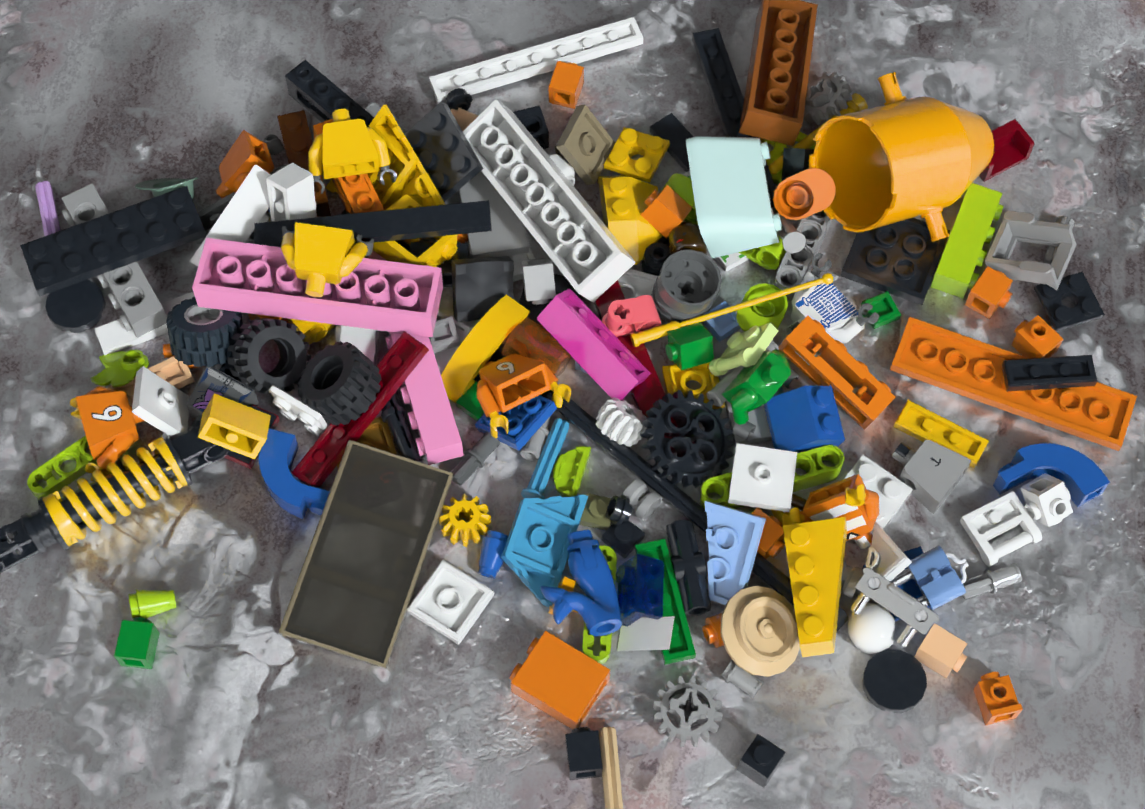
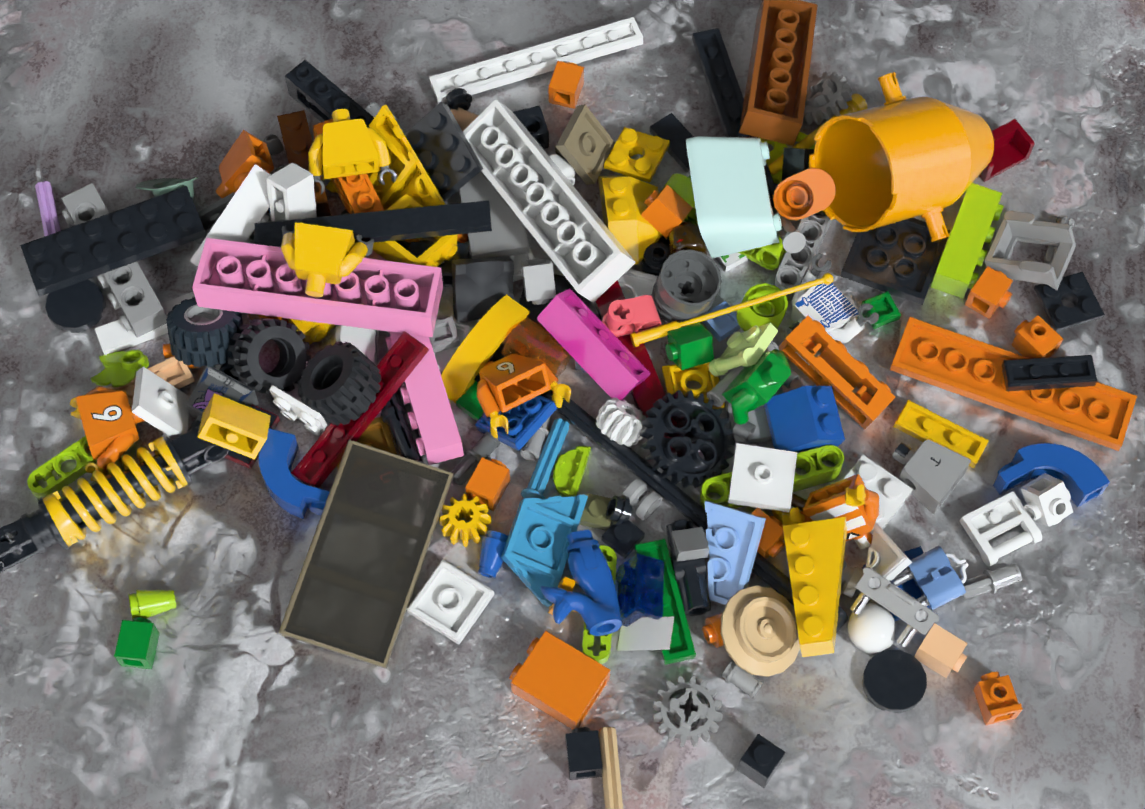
(488, 482): none -> orange brick
(690, 544): none -> light grey slope

